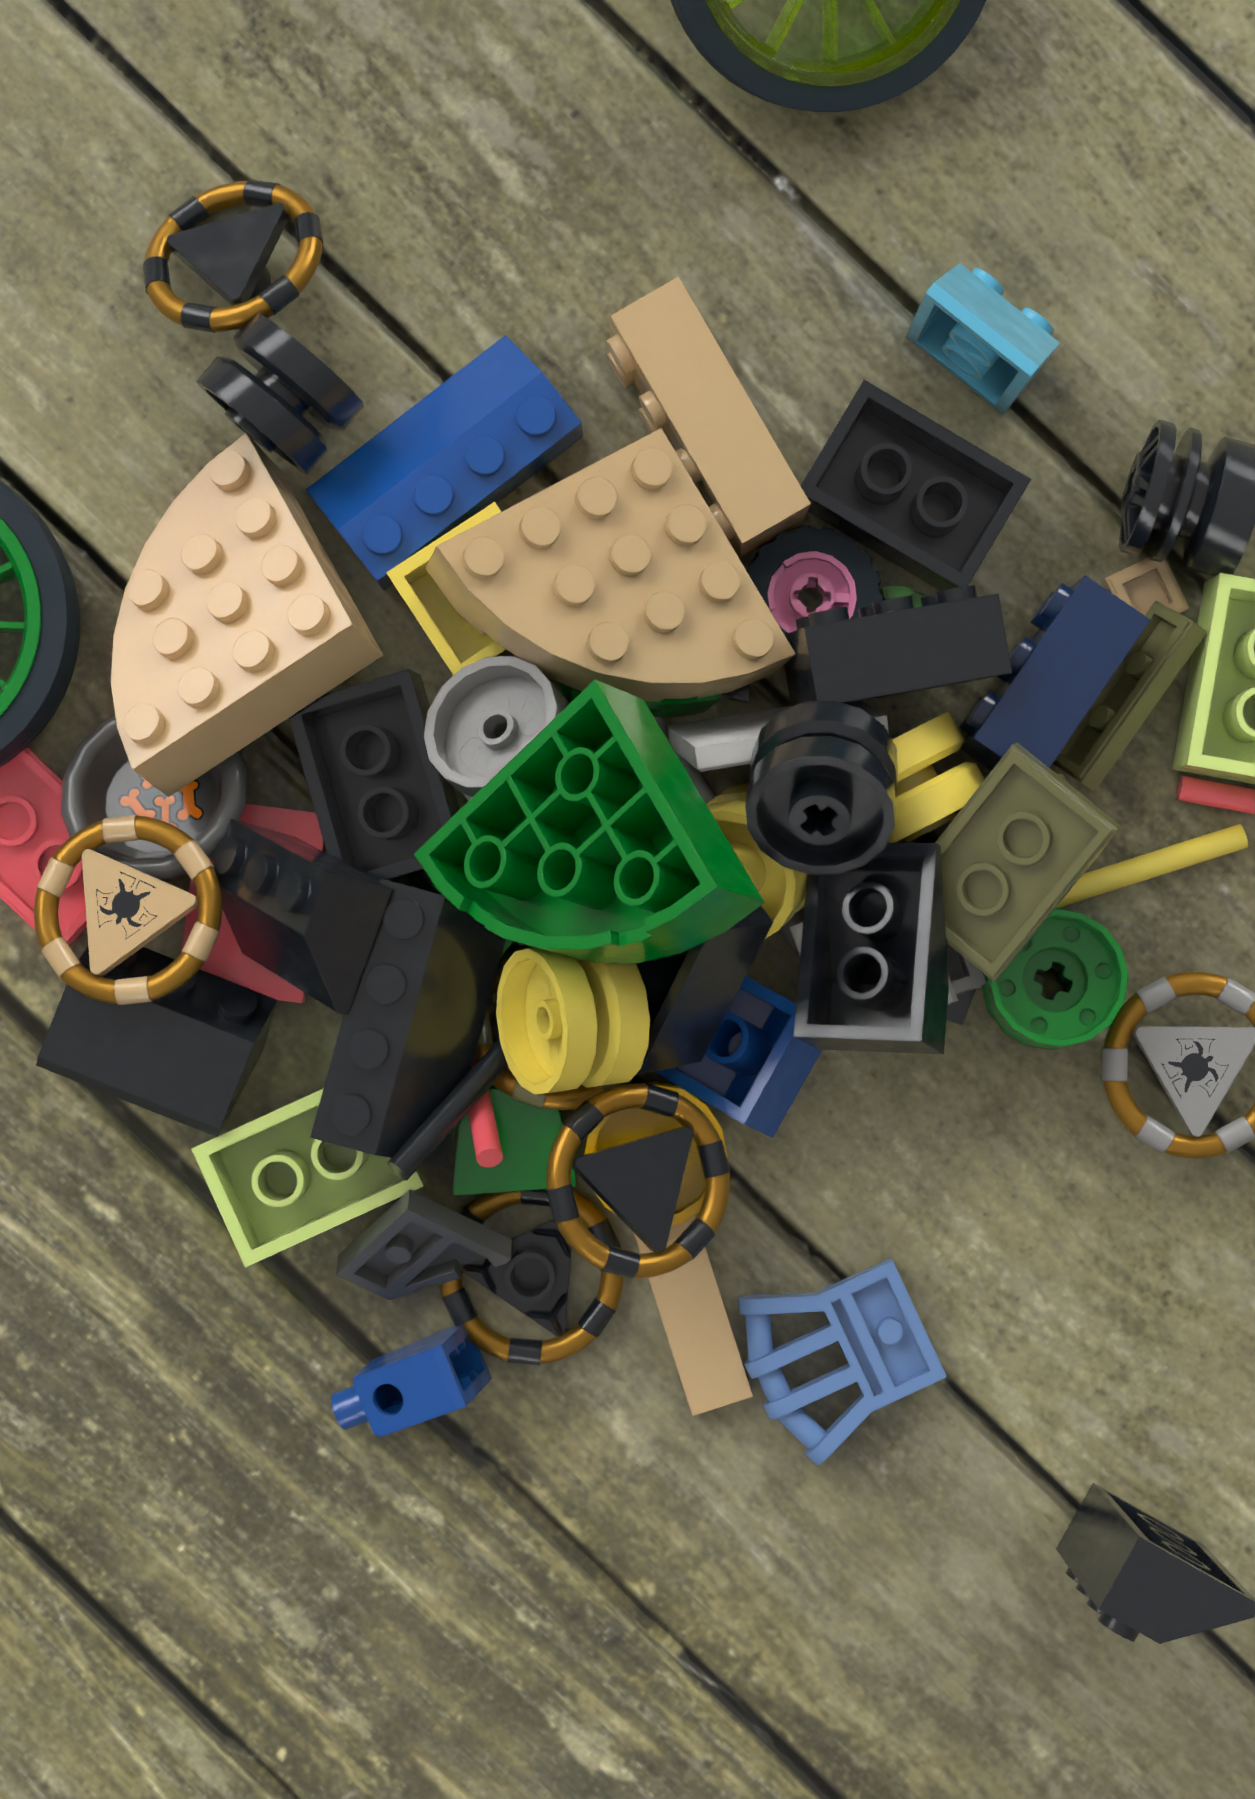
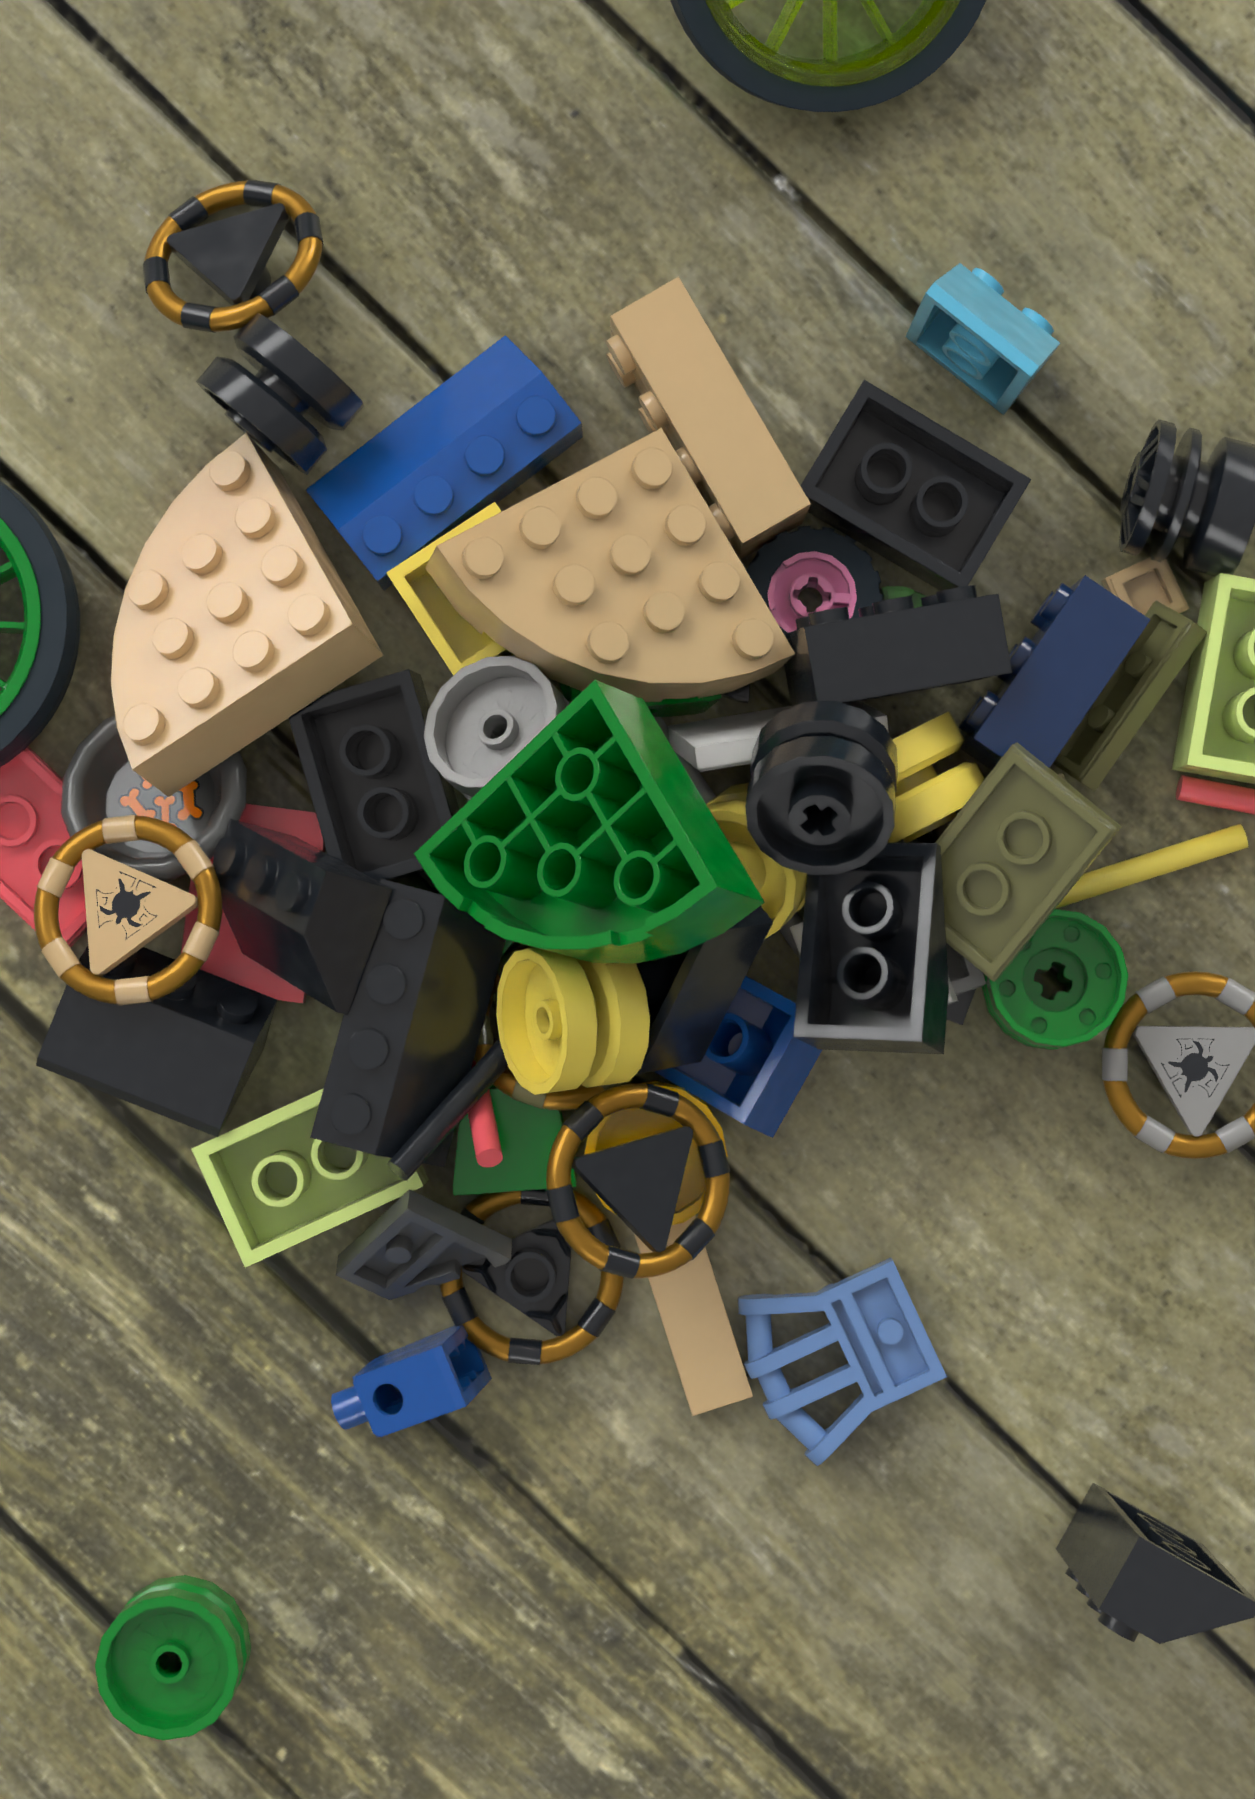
(158, 1692): none -> green wheel

